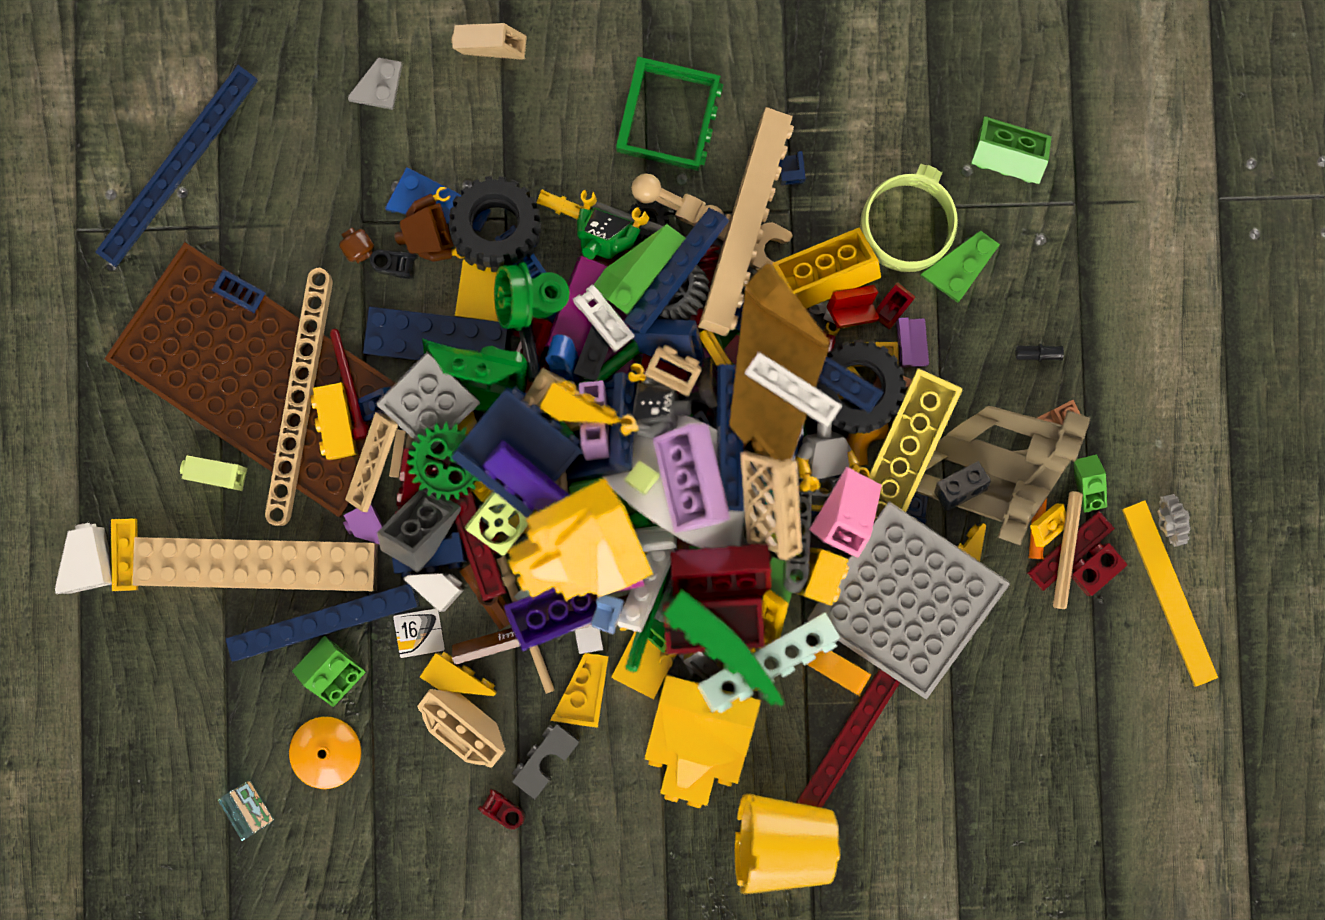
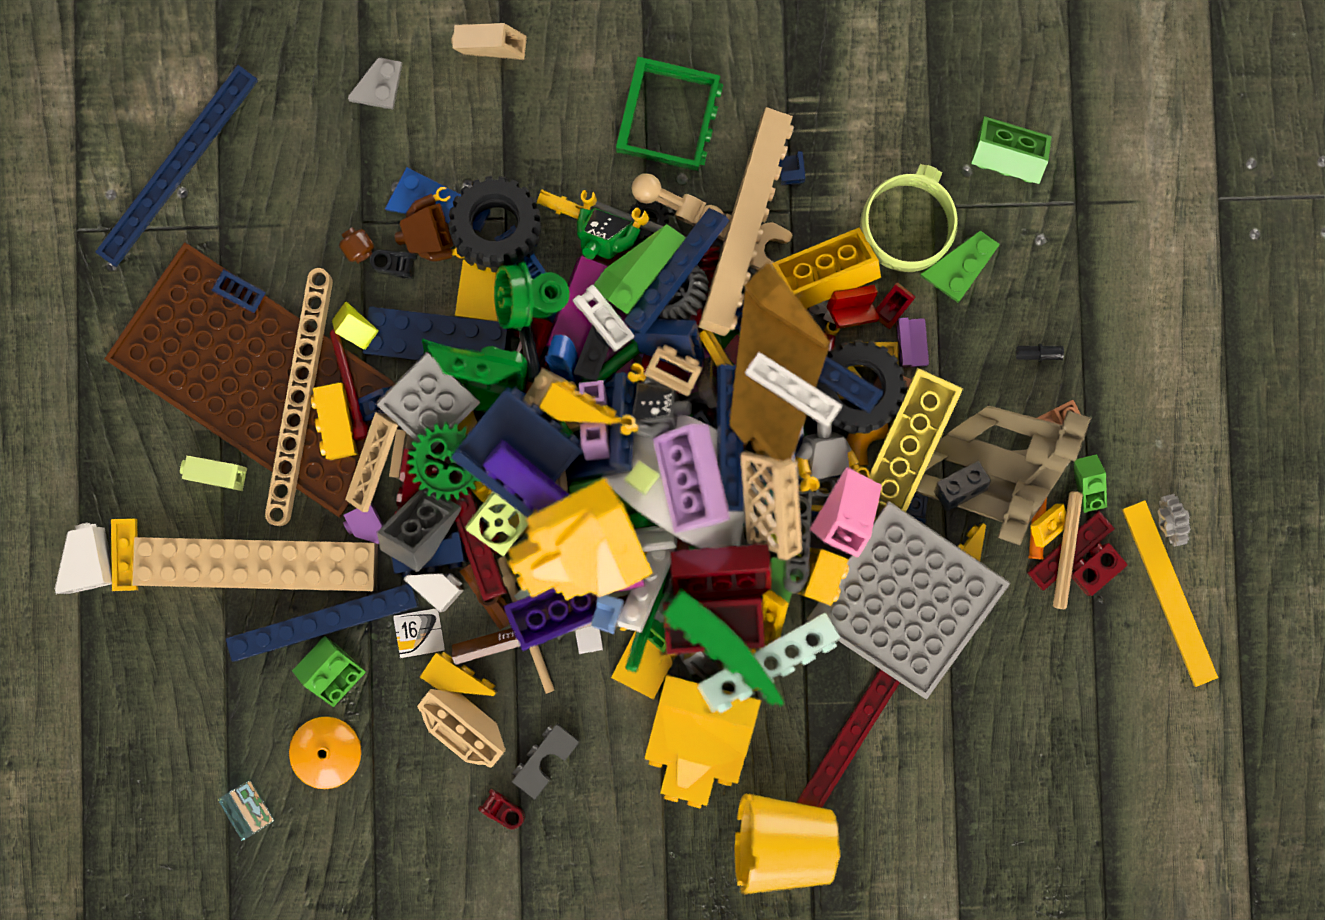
(354, 326): none -> neon yellow slope
(584, 693): yellow wing -> none
(840, 671): light orange slope -> none

